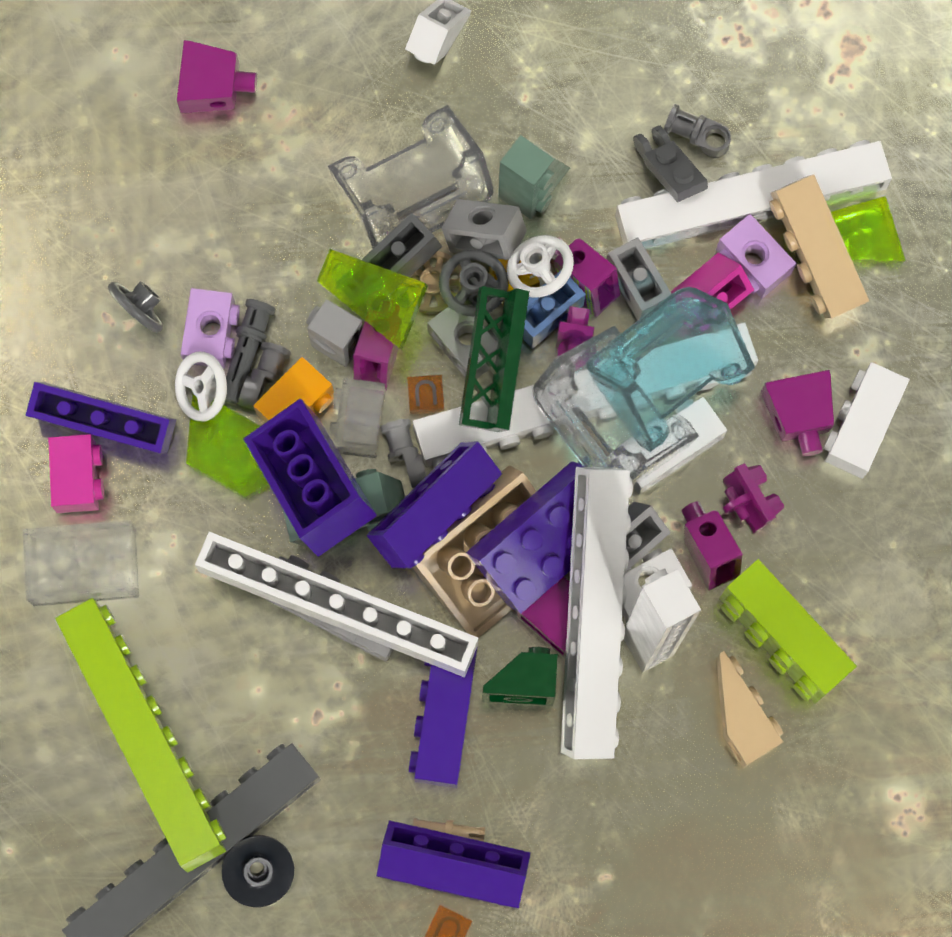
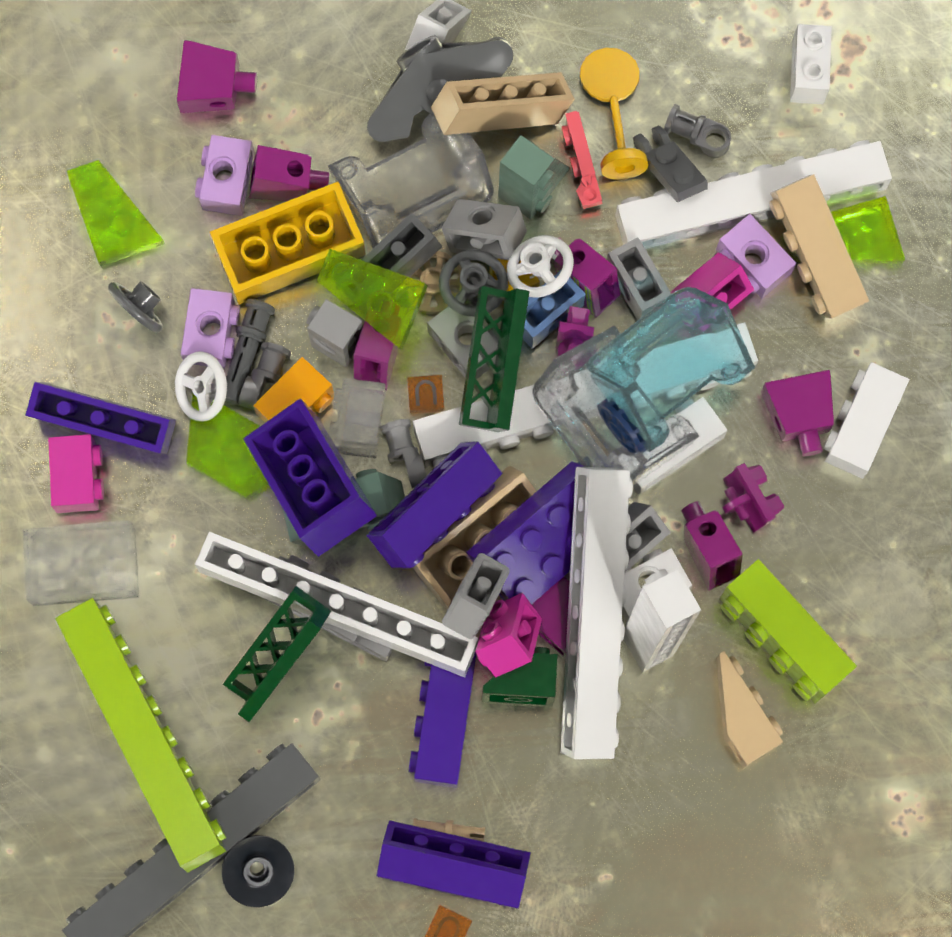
(110, 216): none -> clear neon green wing
(230, 194): none -> lavender brick
(282, 662): none -> dark green fence
(283, 175): none -> magenta torso
(286, 242): none -> yellow brick
(424, 74): none -> dark grey piece
(476, 596): none -> light grey brick
(502, 103): none -> tan brick
(508, 635): none -> dark pink brick
(581, 164): none -> coral hinge
(611, 77): none -> yellow piece
(621, 427): none -> dark blue wheel
(810, 64): none -> white brick

